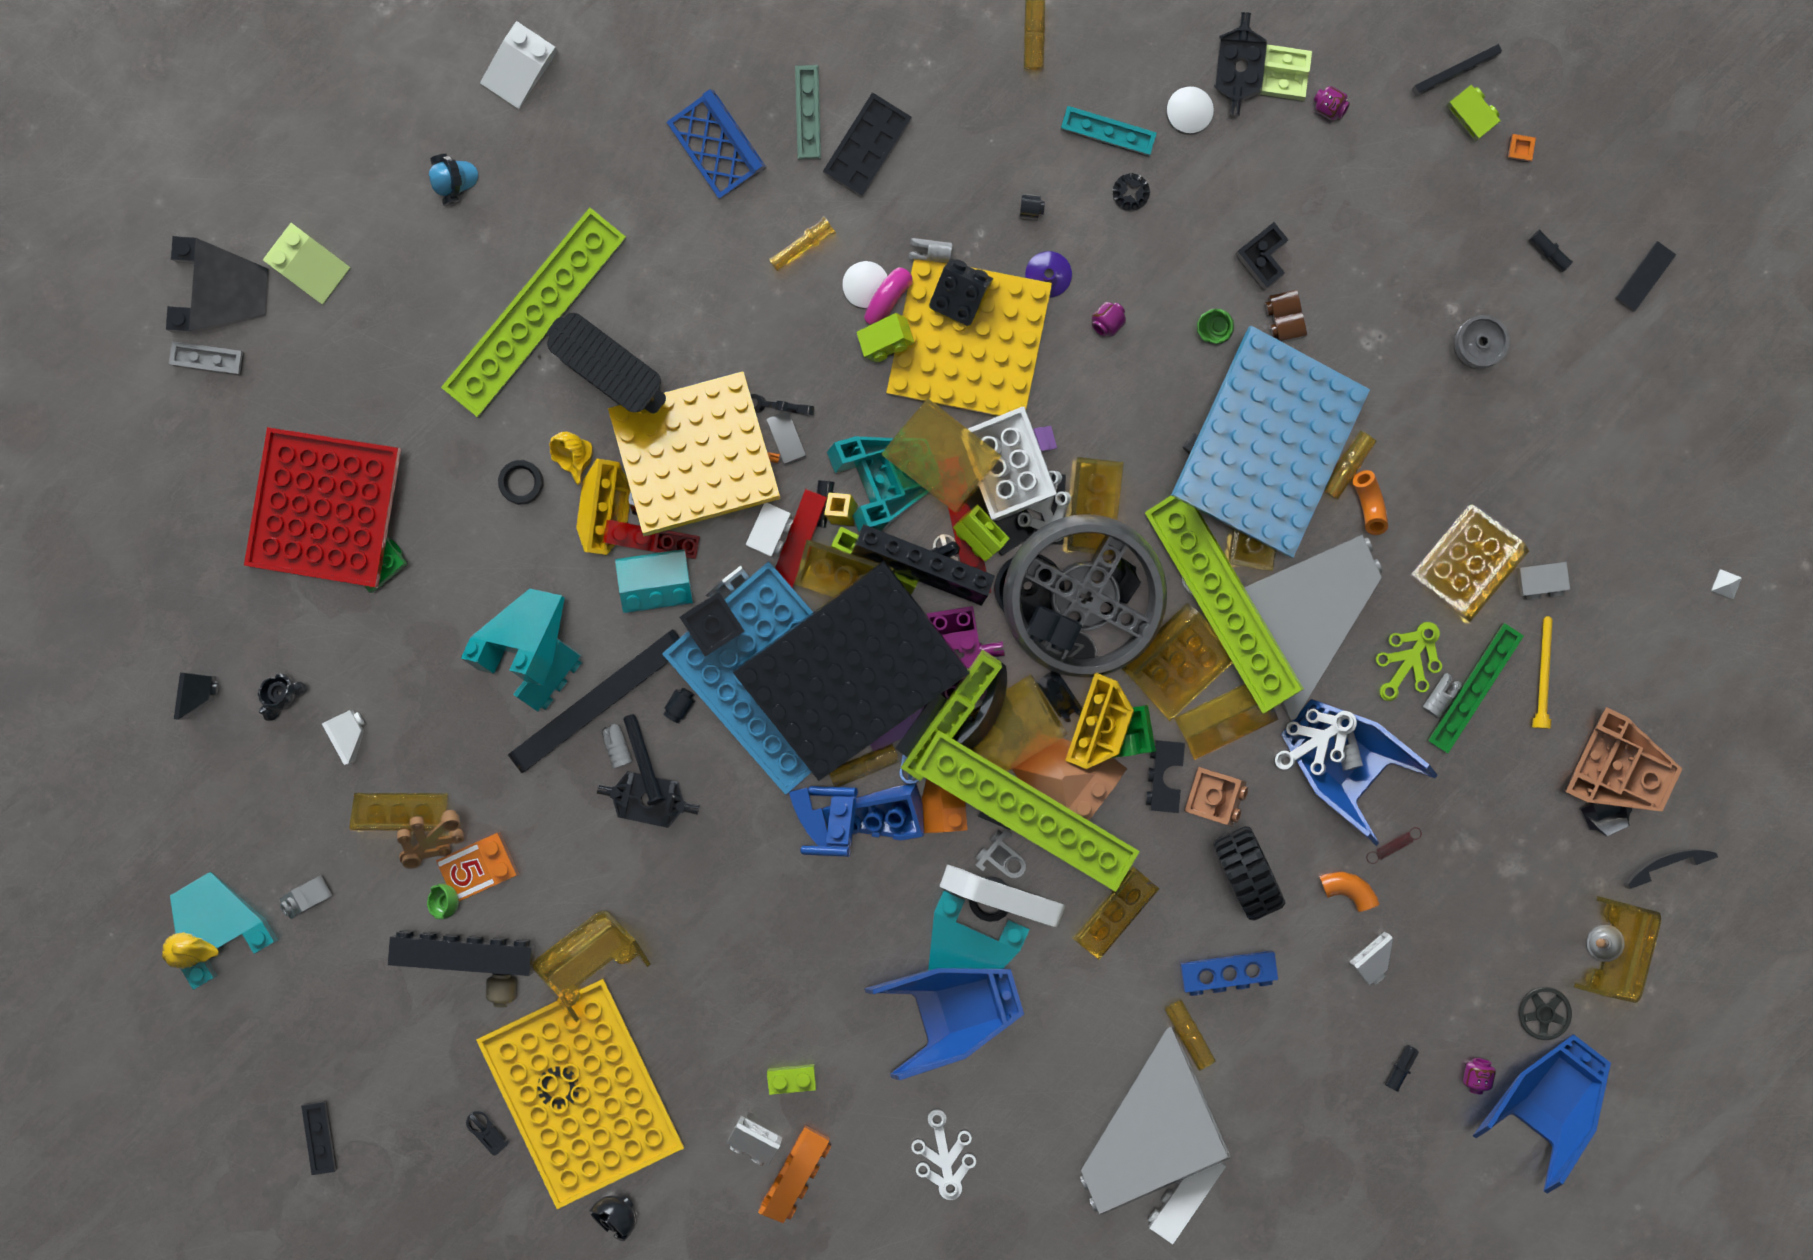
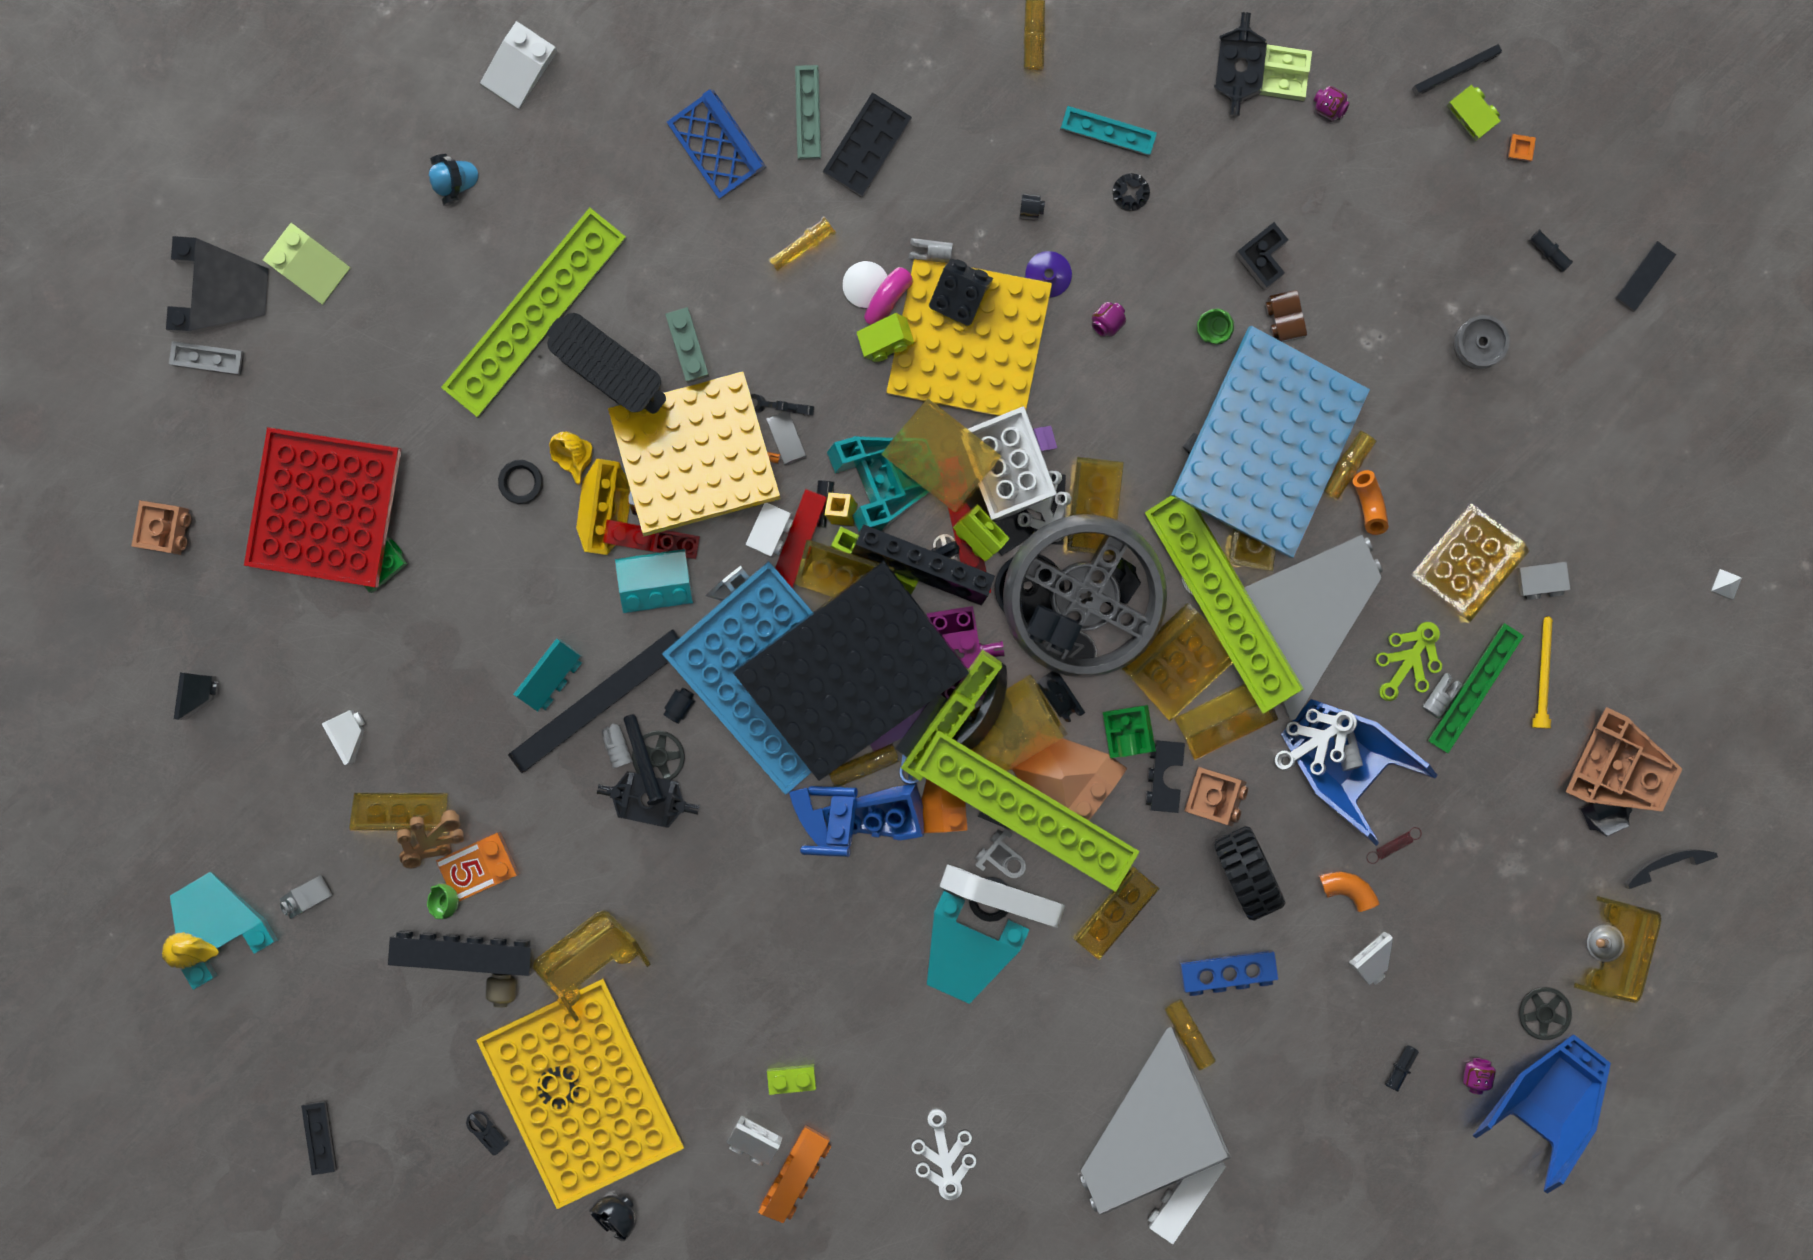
(161, 527): none -> nougat plate
(270, 698): black hair -> none
(524, 628): teal wedge -> none
(659, 756): none -> pearl dark grey wheel
(687, 345): none -> sand green brick
(711, 623): black plate -> none
(958, 1012): blue windscreen -> none
(1101, 724): yellow wedge -> none
(1190, 110): white dish -> none

